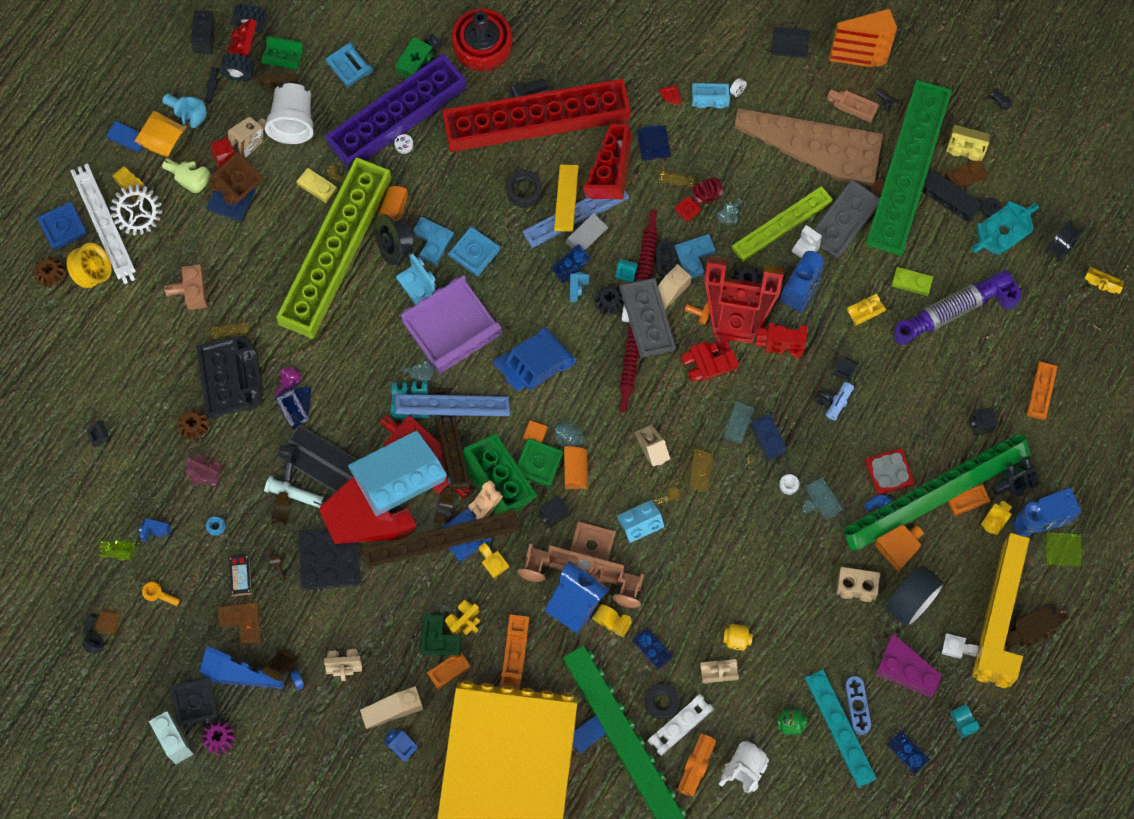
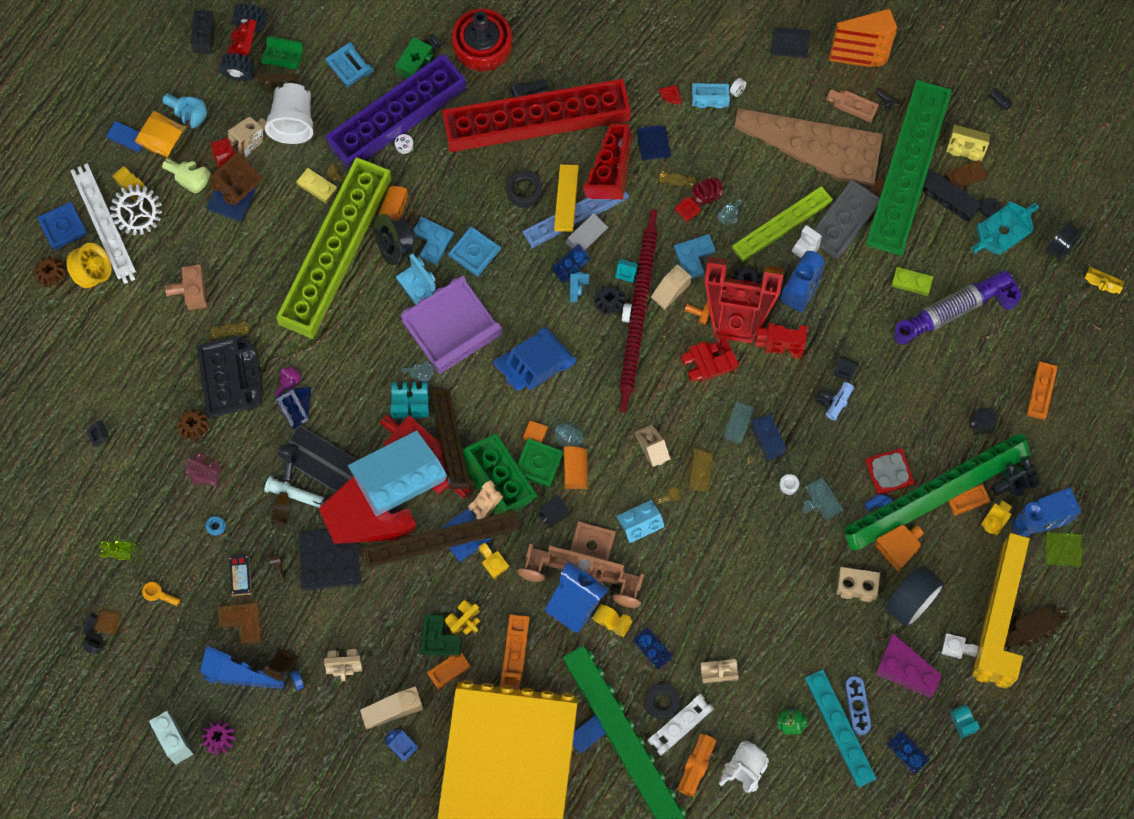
(157, 528): blue bracket -> none
(194, 703): black plate -> none
(211, 85): black bar -> none
(445, 508): dark brown helmet -> none
(452, 405): medium blue tile -> none
(647, 317): dark grey tile -> none
(665, 260): black plate -> none
(737, 637): yellow head -> none
(866, 309): yellow hips -> none

